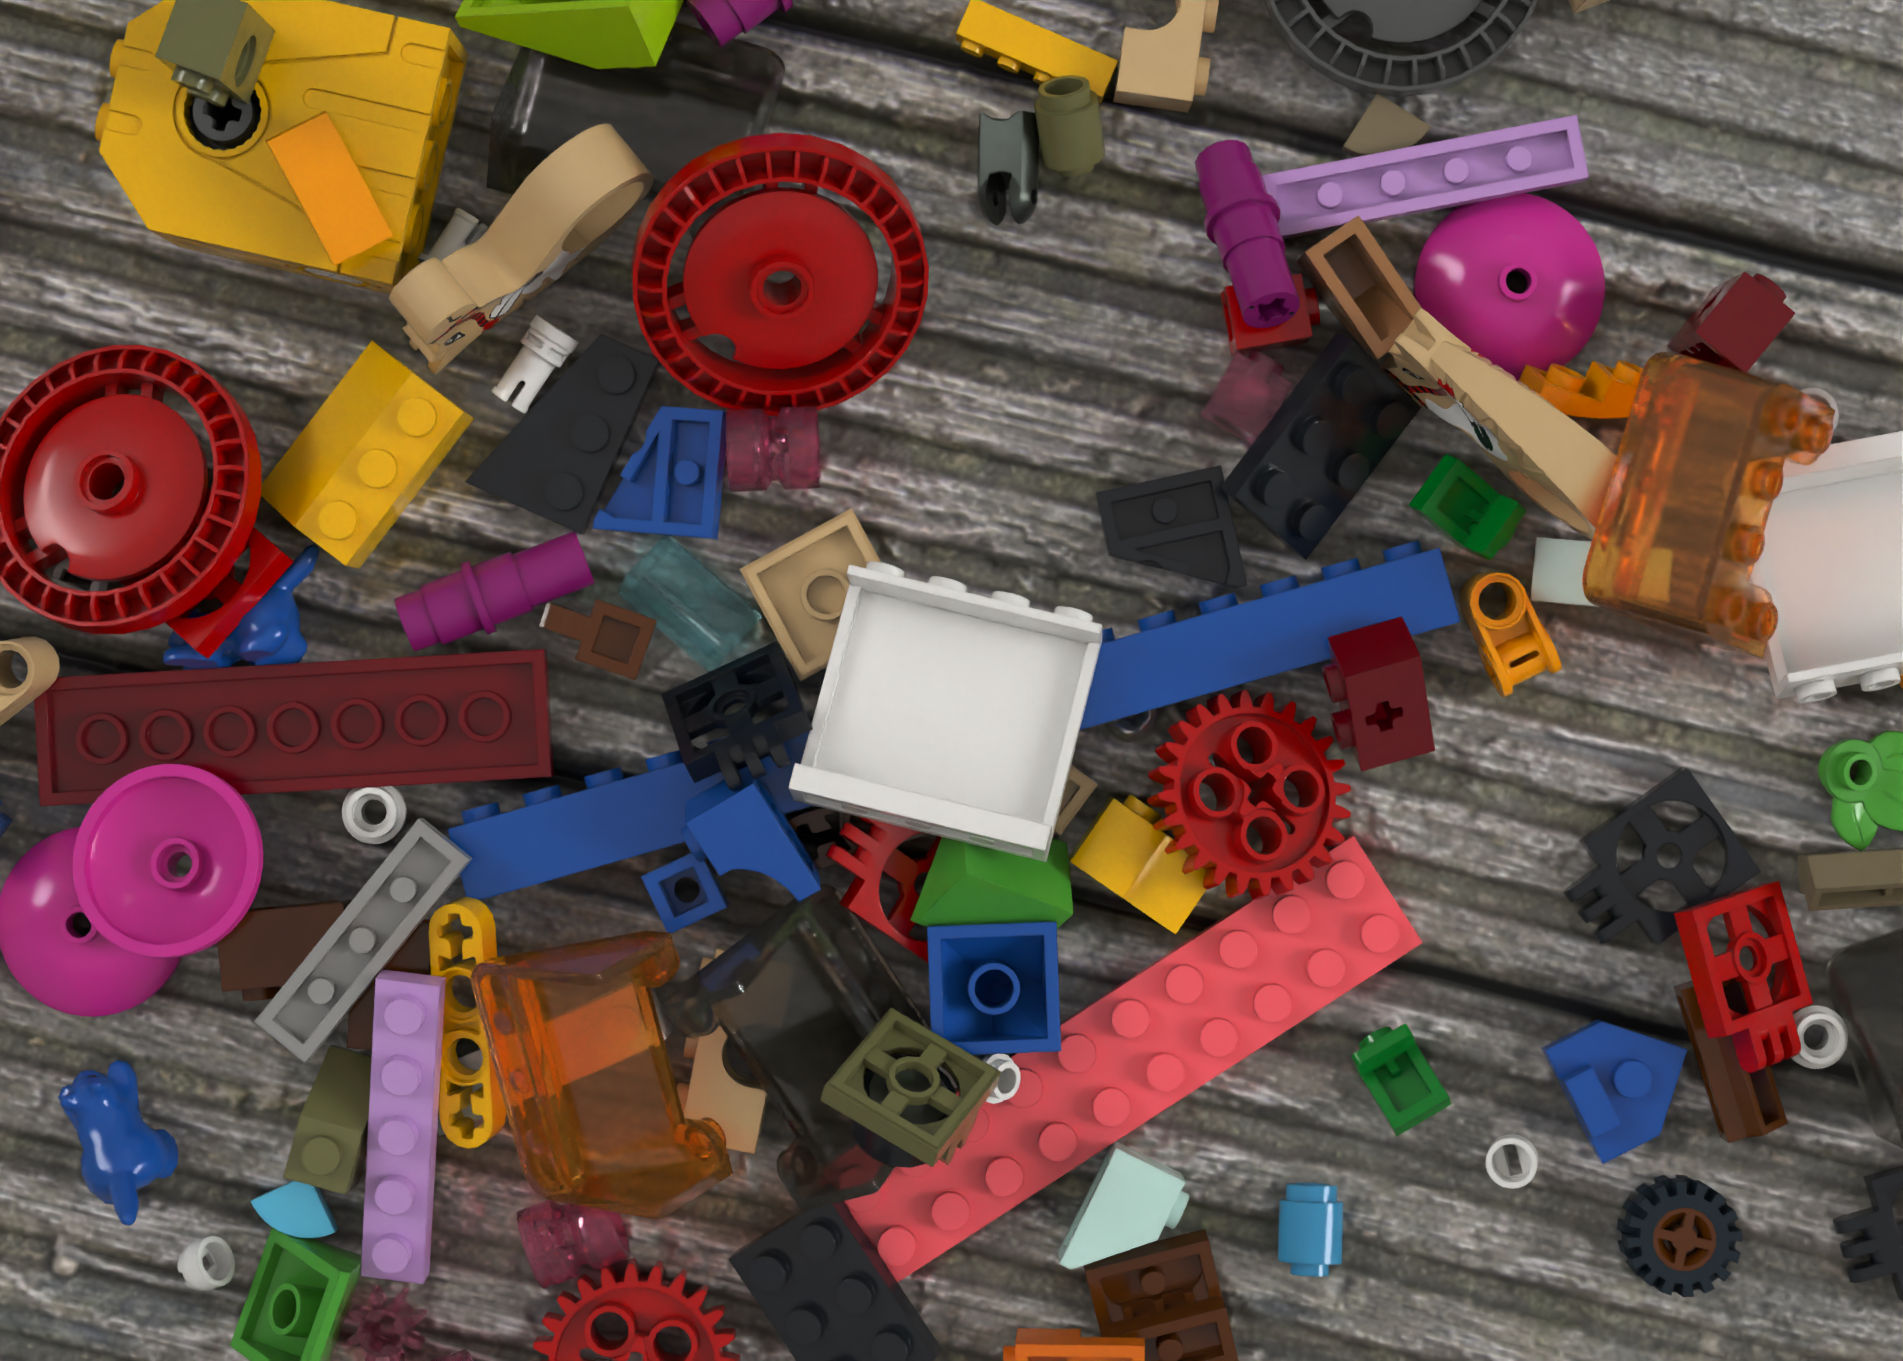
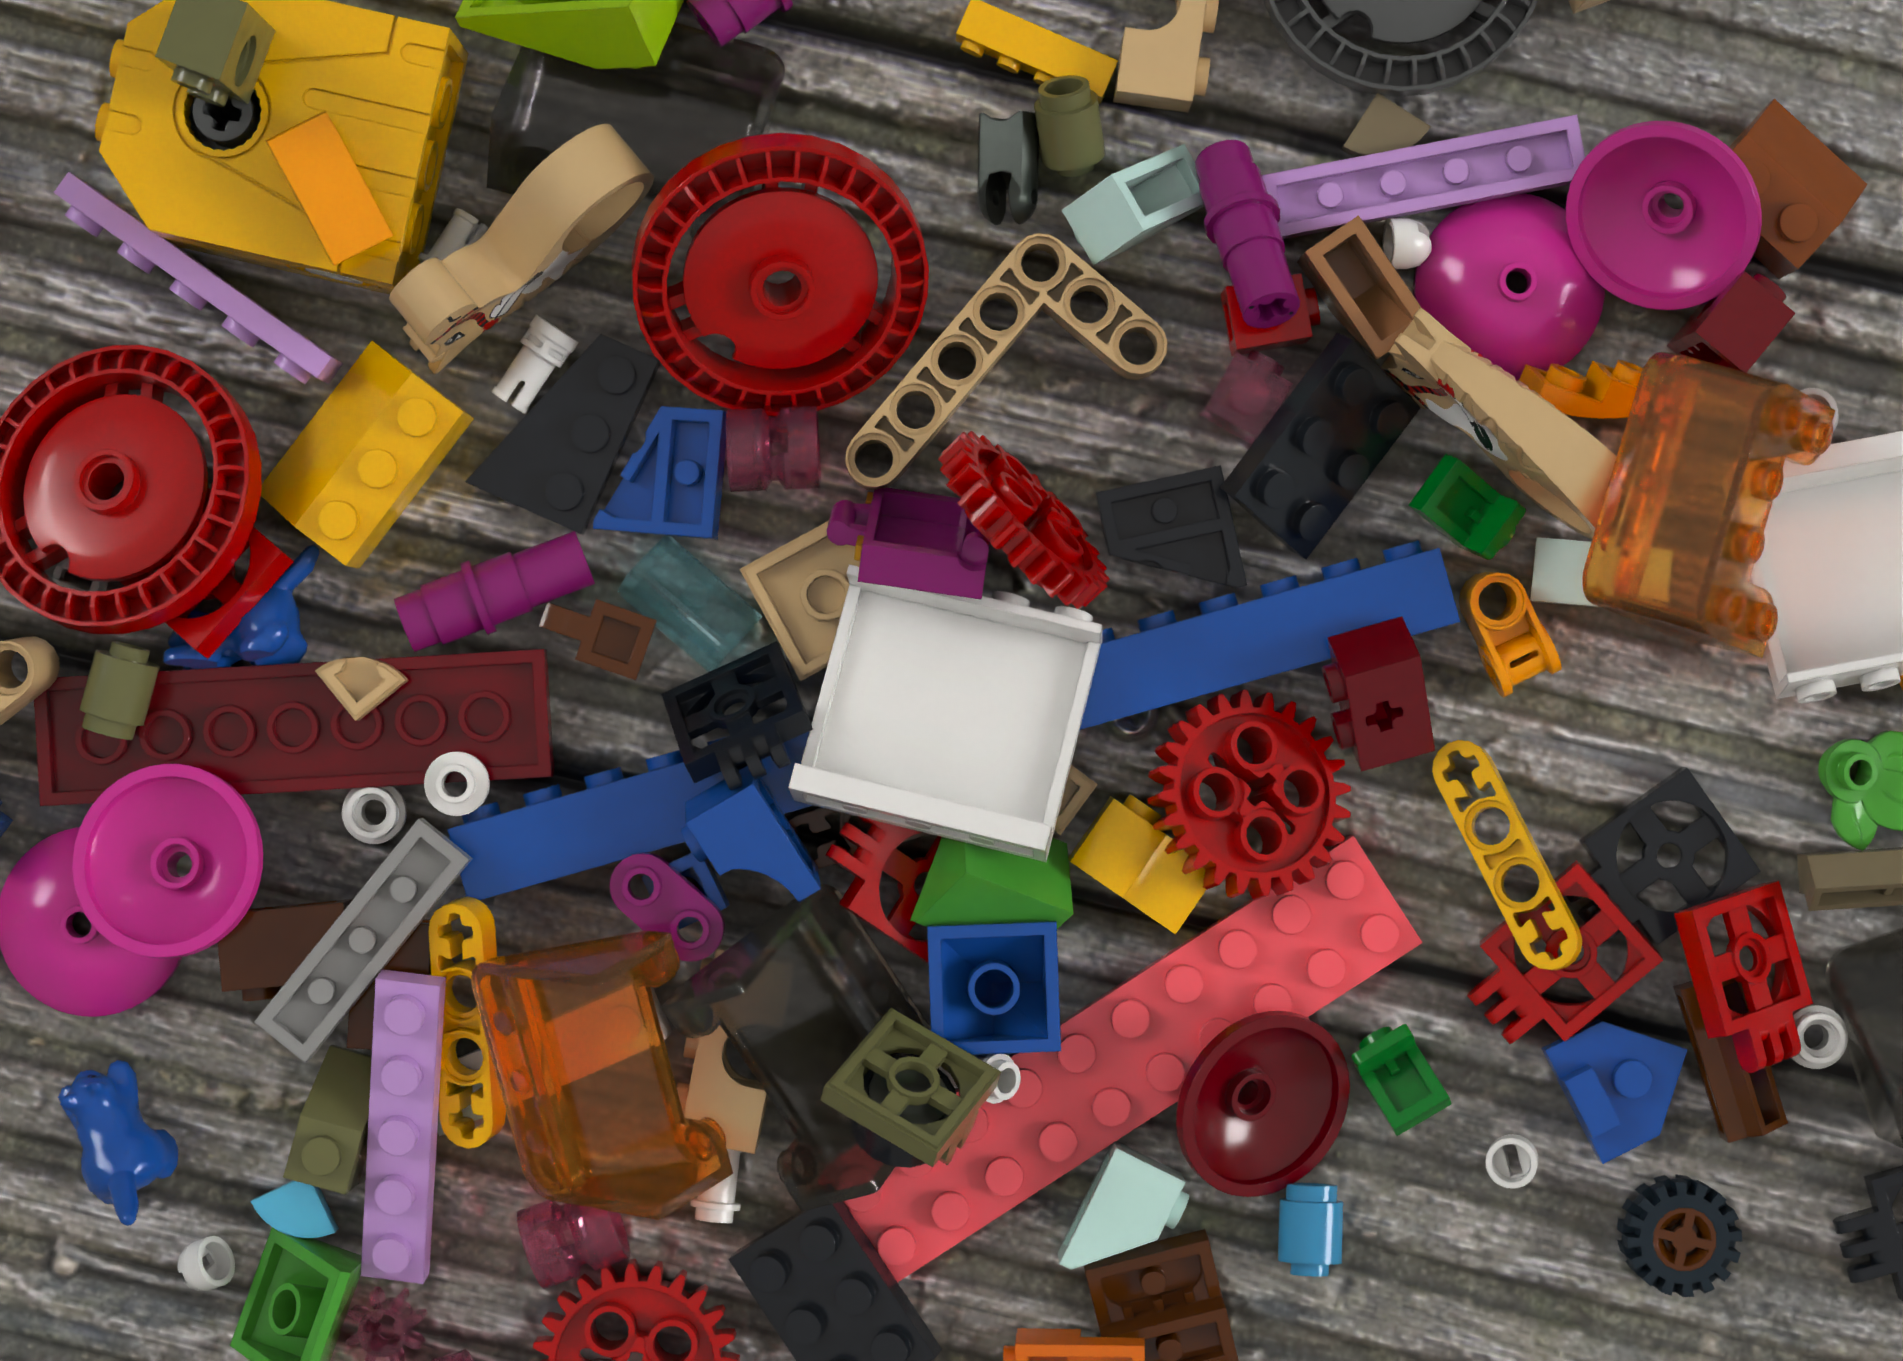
(118, 690): none -> olive brick
(196, 282): none -> lavender plate
(361, 682): none -> tan tile
(477, 783): none -> white plate
(669, 904): none -> magenta plate
(719, 1201): none -> white pin
(912, 542): none -> magenta piece
(990, 345): none -> tan beam
(1023, 519): none -> red gear
(1135, 204): none -> light aqua slope
(1280, 1119): none -> dark red dish
(1406, 242): none -> white hinge
(1514, 850): none -> yellow beam
(1523, 991): none -> red piece
(1639, 242): none -> dark pink dish
(1799, 185): none -> dark orange slope

